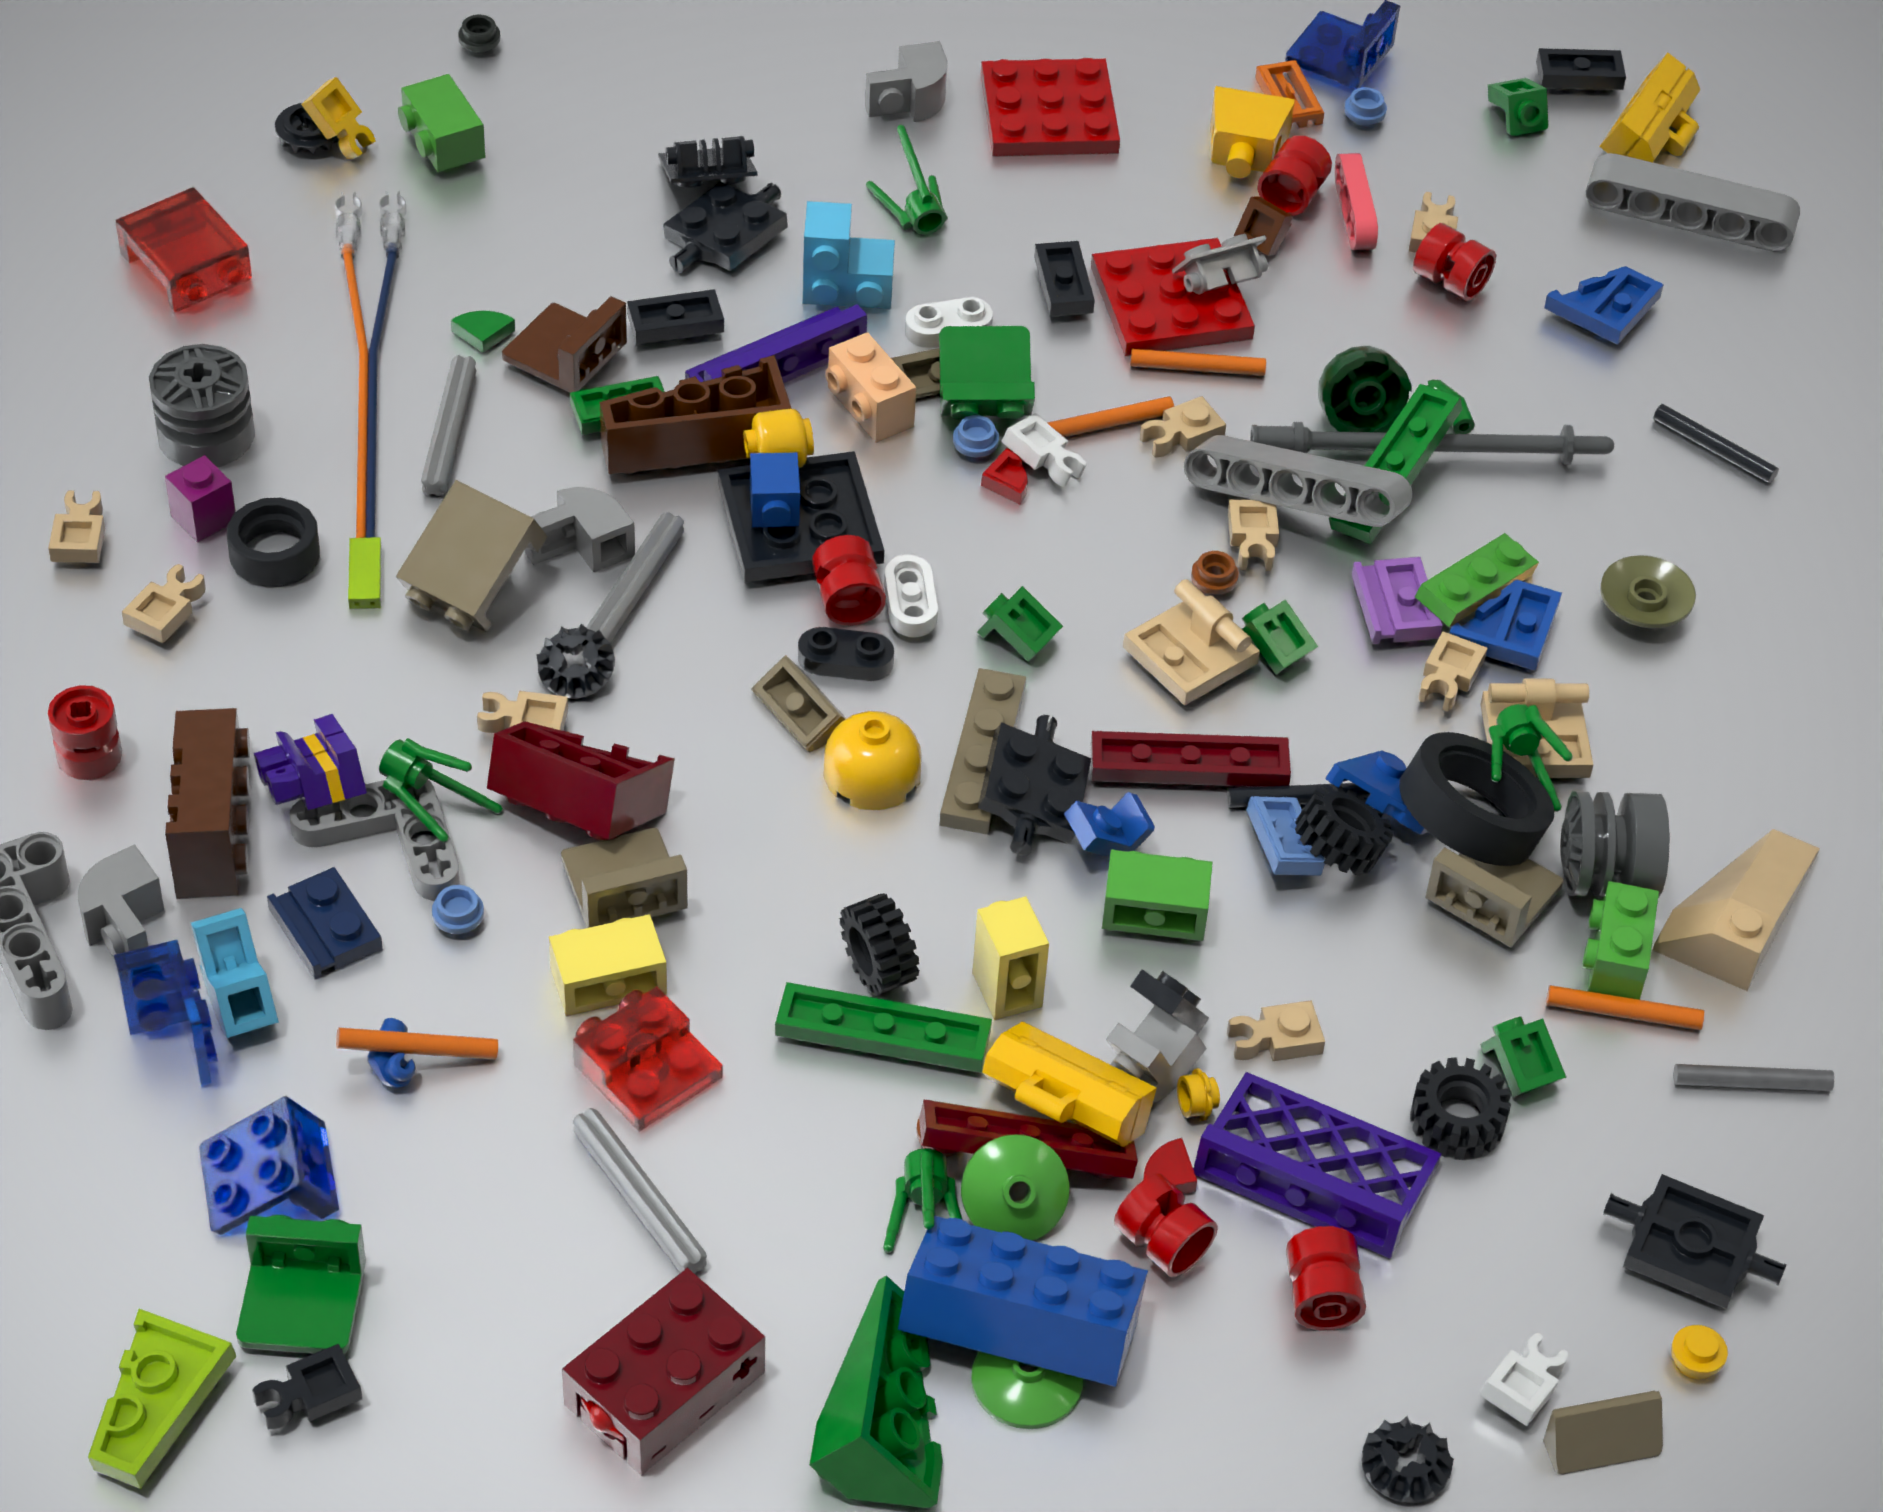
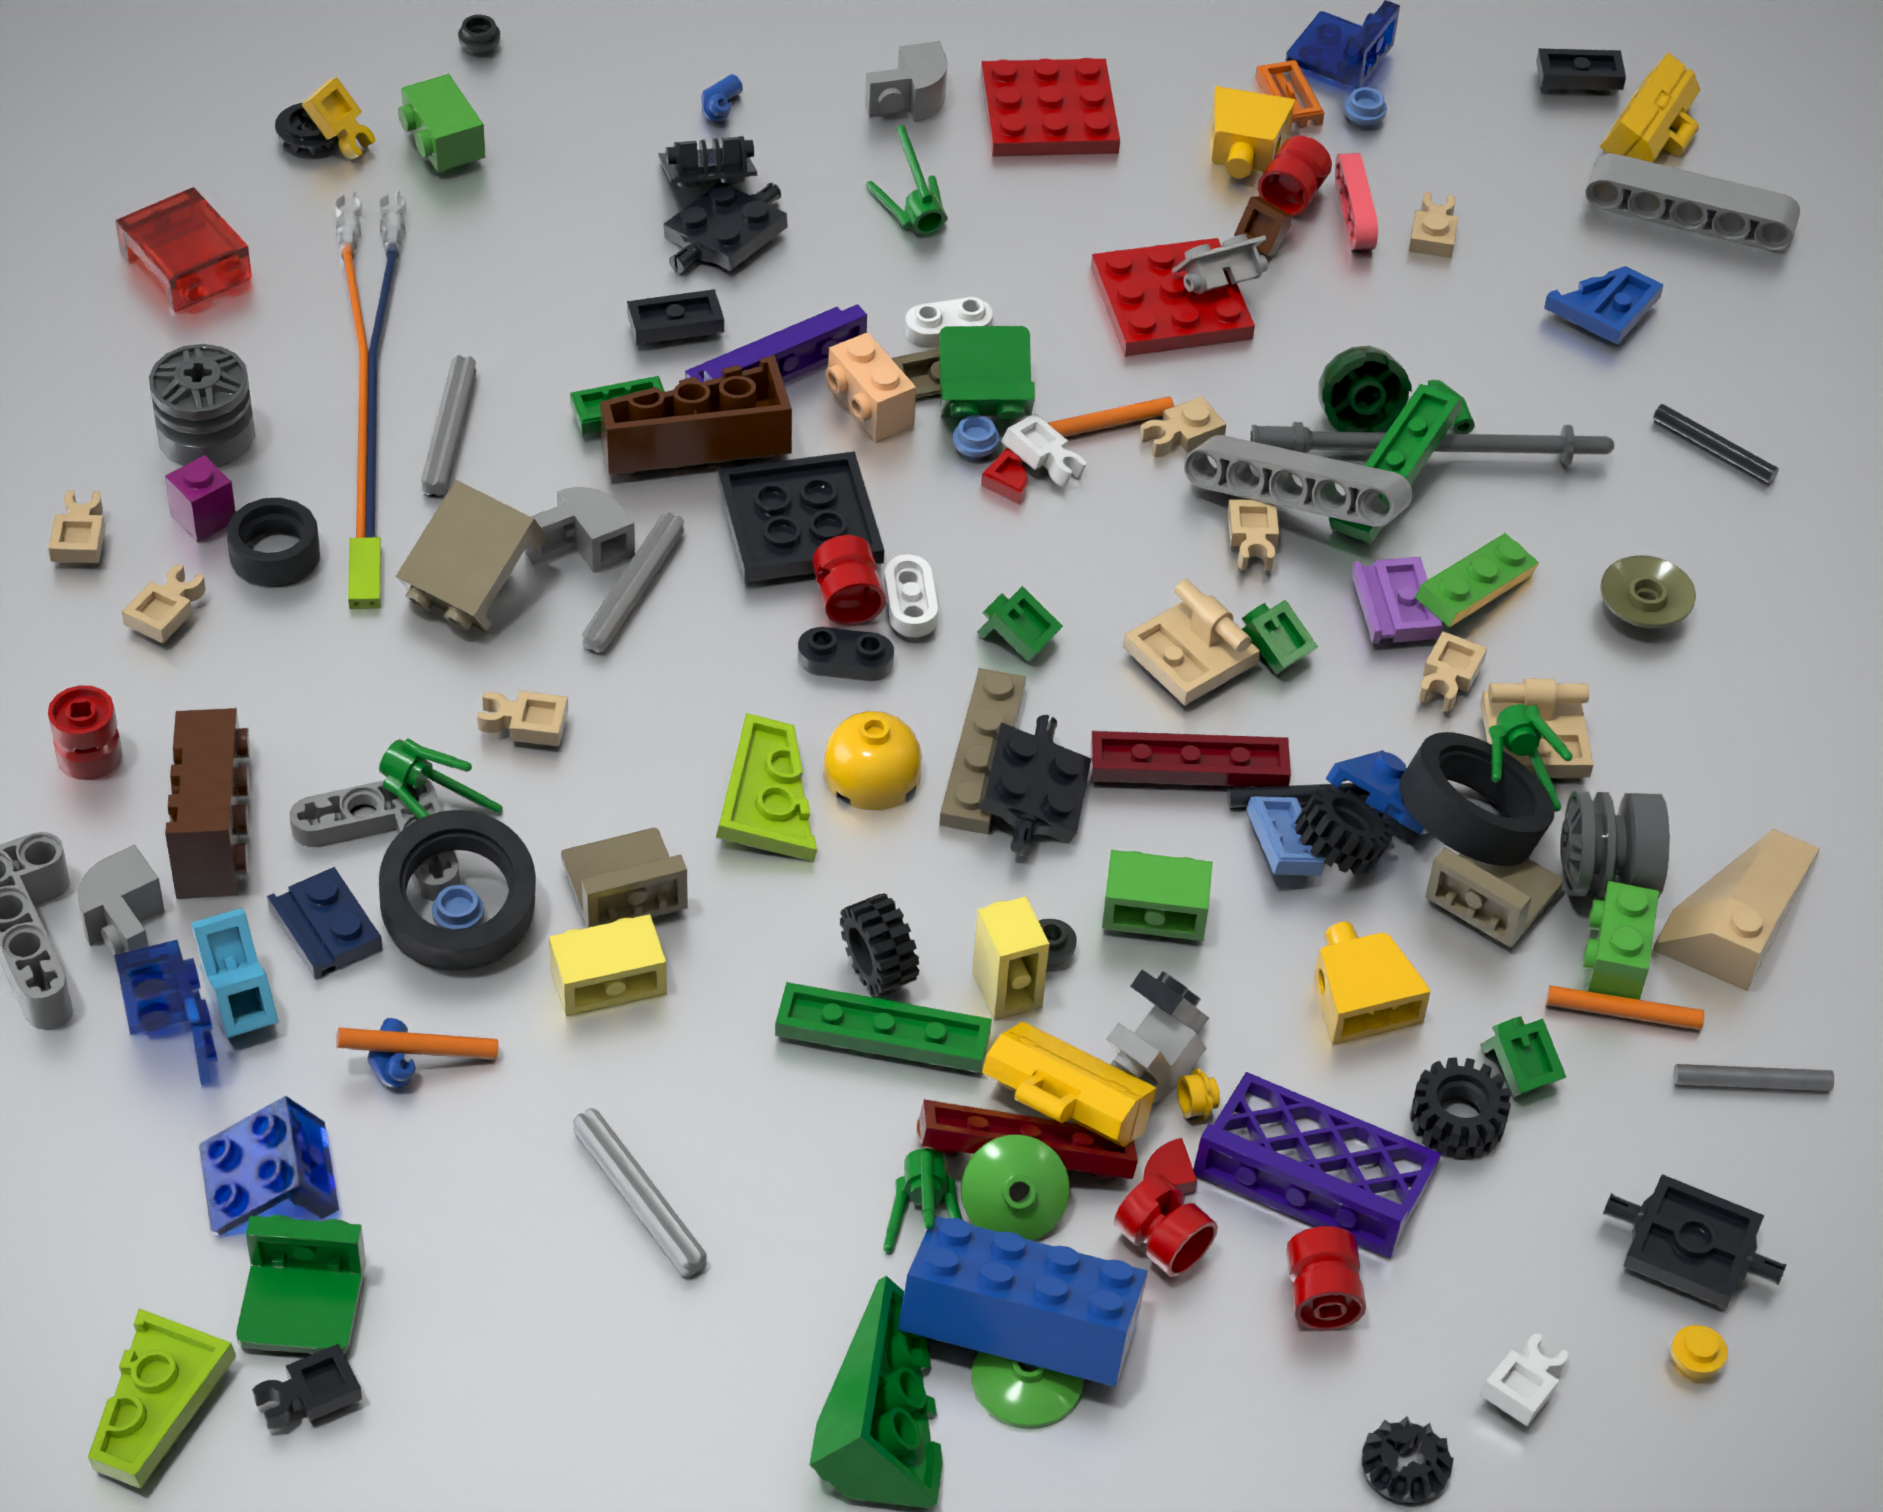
(312, 768): dark purple hips -> none
(452, 832): none -> black tyre
(483, 328): green tile -> none
(569, 346): reddish brown bracket -> none
(576, 680): black gear -> none
(577, 782): dark red wedge -> none
(644, 1057): clear red plate -> none
(664, 1370): dark red piece -> none
(716, 97): none -> blue arm
(766, 792): none -> lime wing
(774, 489): blue brick -> none
(780, 433): yellow head -> none
(798, 704): dark tan slope -> none
(844, 268): medium azure brick -> none
(1064, 278): black plate -> none
(1064, 941): none -> pearl dark grey plate
(1110, 829): blue bracket -> none
(1198, 362): orange bar -> none
(1215, 573): dark orange plate -> none
(1284, 1029): tan plate -> none
(1366, 985): none -> yellow torso
(1451, 259): red wheel -> none
(1513, 623): blue wing -> none
(1523, 103): green bracket -> none
(1605, 1432): dark tan slope -> none

